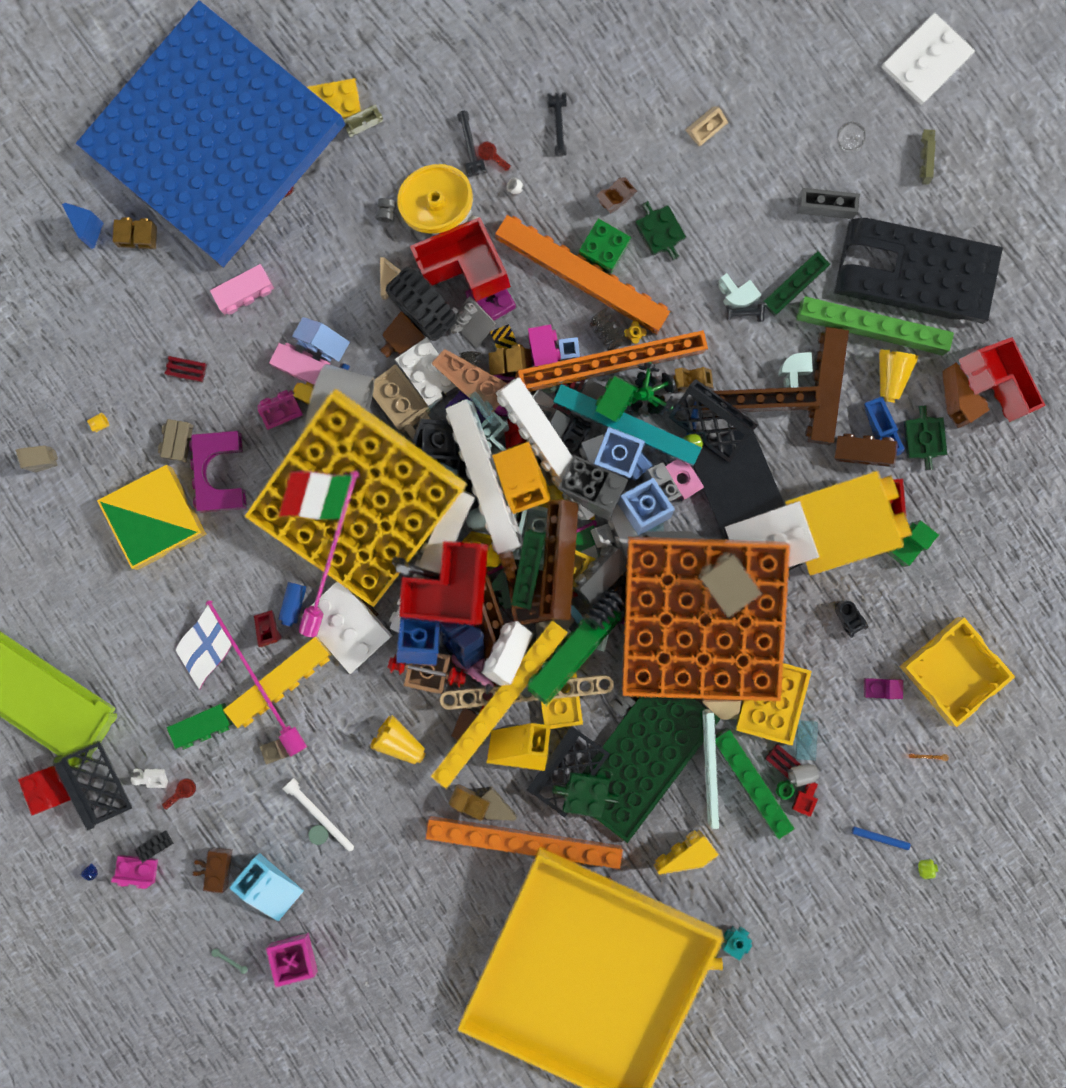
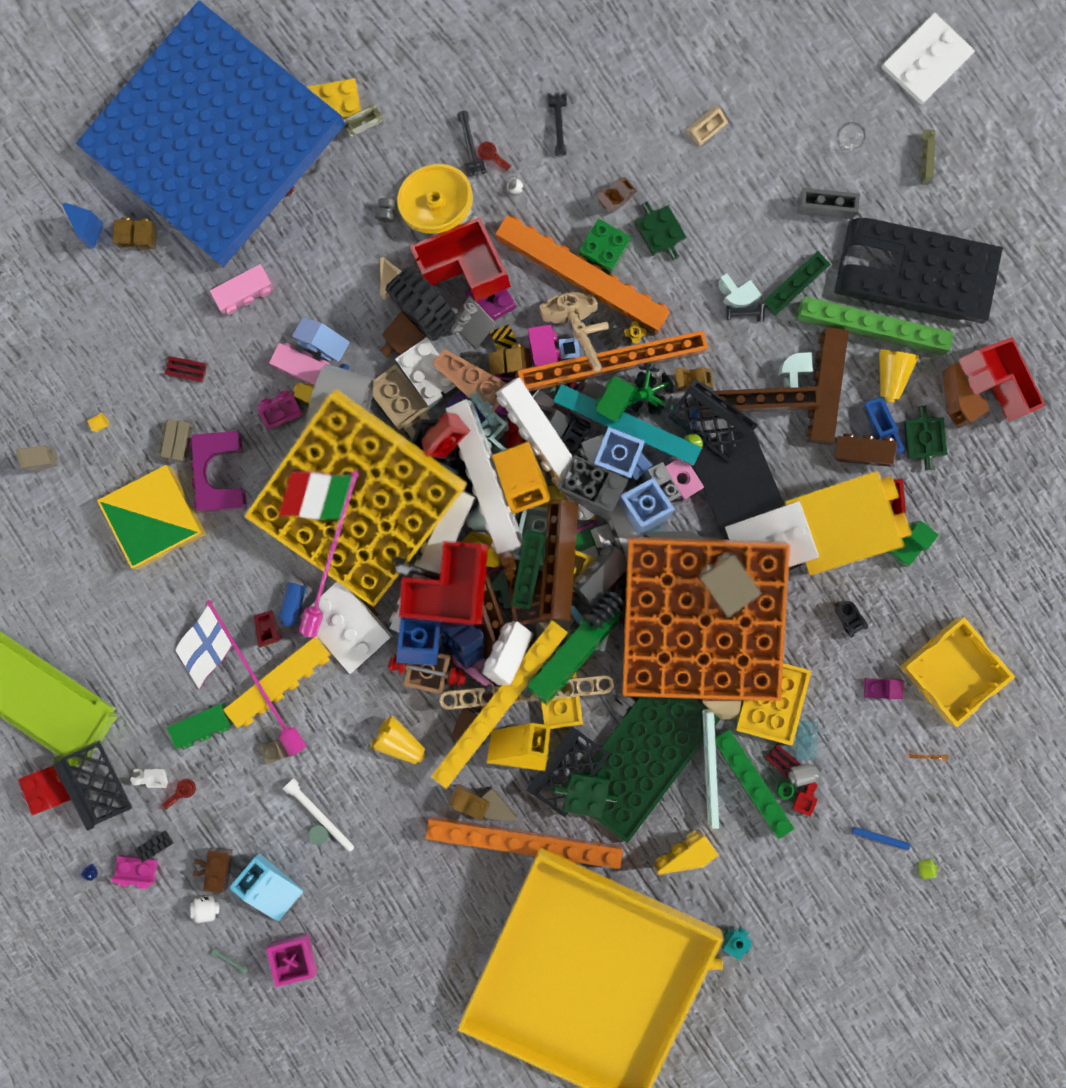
(204, 909): none -> white head
(444, 436): none -> red slope
(573, 308): none -> tan bar

